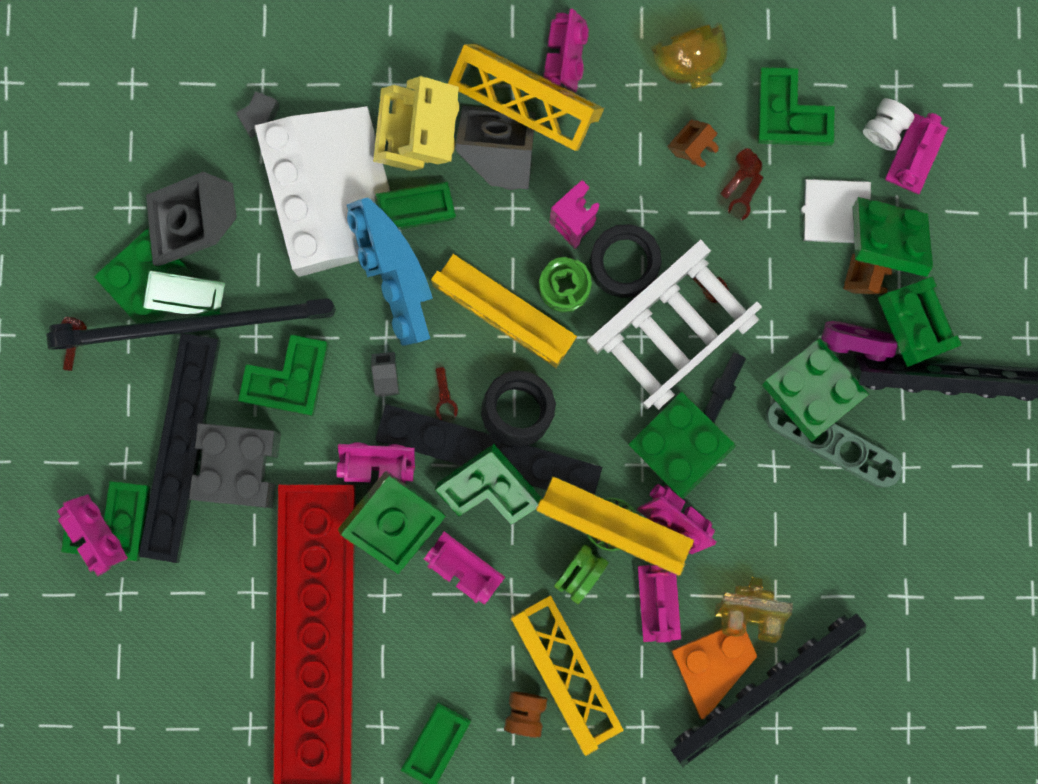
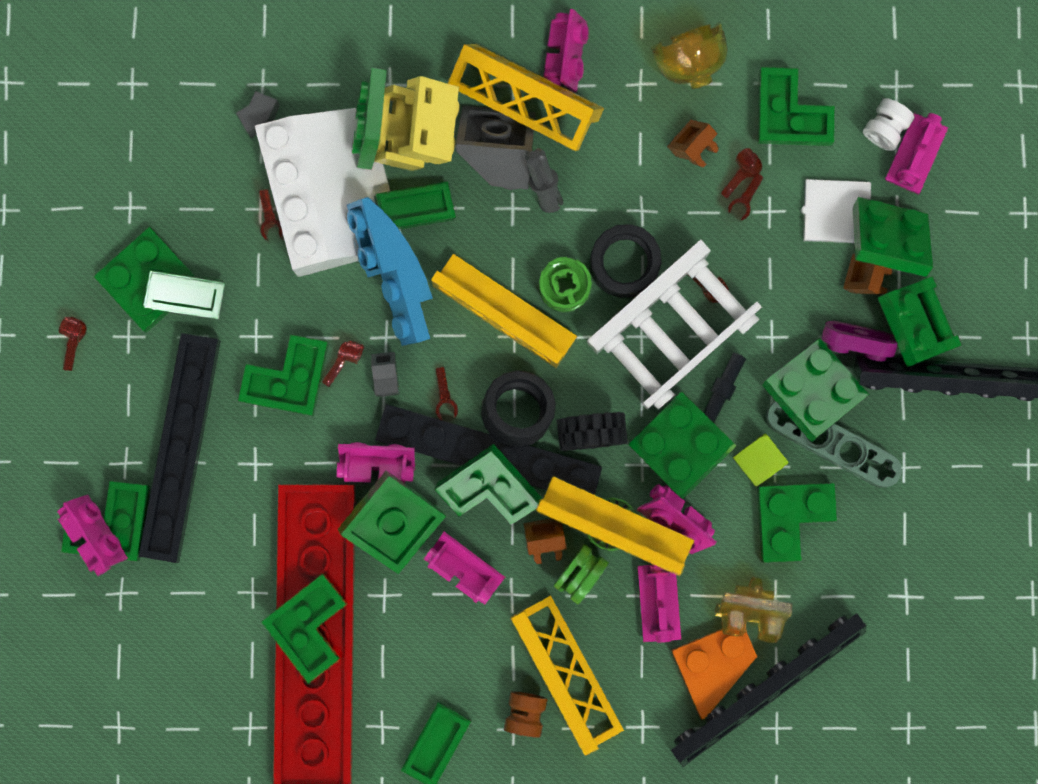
(64, 337): black hinge -> none
(189, 216): dark grey slope -> none
(234, 465): dark grey piece -> none
(269, 216): none -> clear red hand
(297, 624): none -> green plate
(348, 351): none -> clear red hand
(369, 118): none -> green plate
(543, 181): none -> dark grey axle
(544, 537): none -> dark orange tile
(571, 217): dark pink hinge -> none
(592, 431): none -> black tyre
(760, 460): none -> lime slope
(782, 511): none -> green plate

